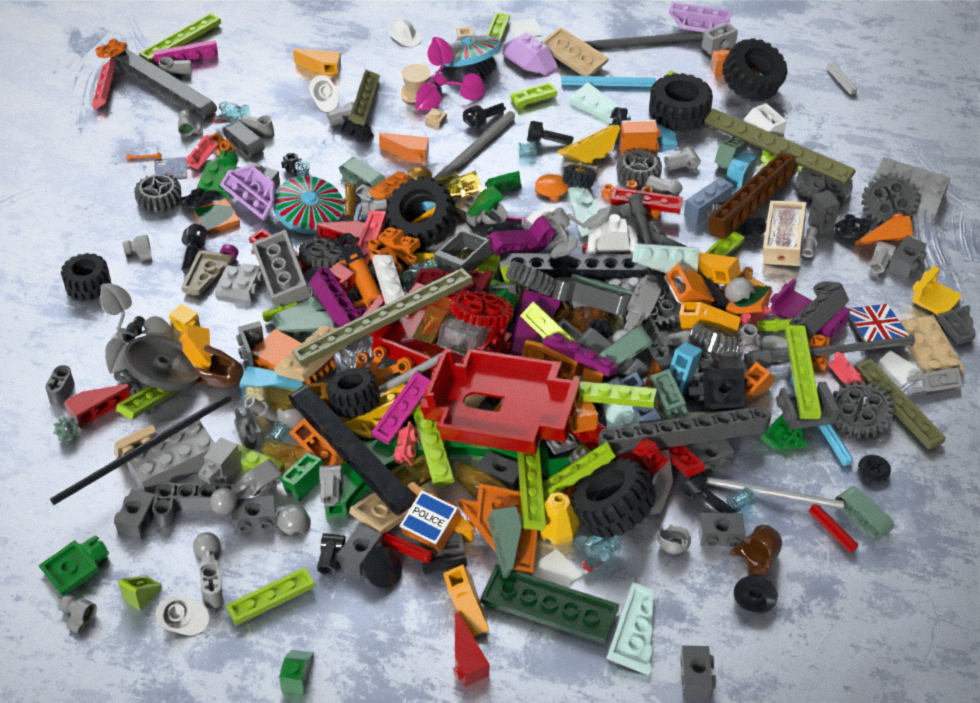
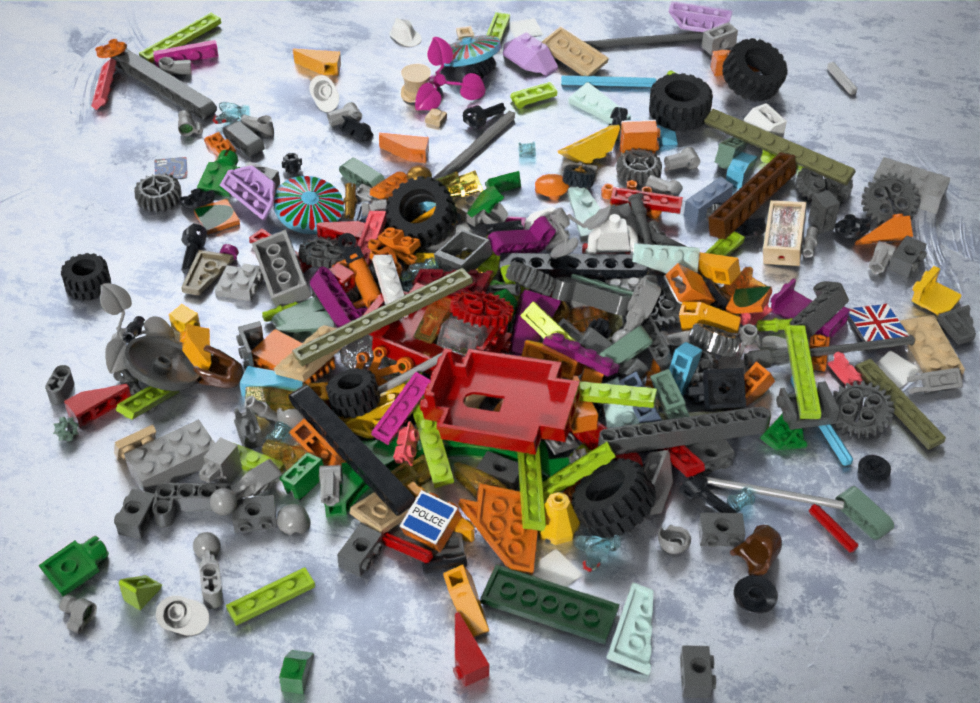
(130, 157): orange hinge -> none
(139, 450): black piece -> none
(140, 245): light grey piece -> none
(200, 155): coral hinge -> none
(301, 169): clear light blue bush -> none
(329, 548): black piece -> none
(364, 97): olive plate -> none
(382, 567): black dish -> none
(505, 529): sand green slope -> none
(536, 132): black piece -> none
(649, 456): red brick -> none
(738, 289): light grey hair -> none

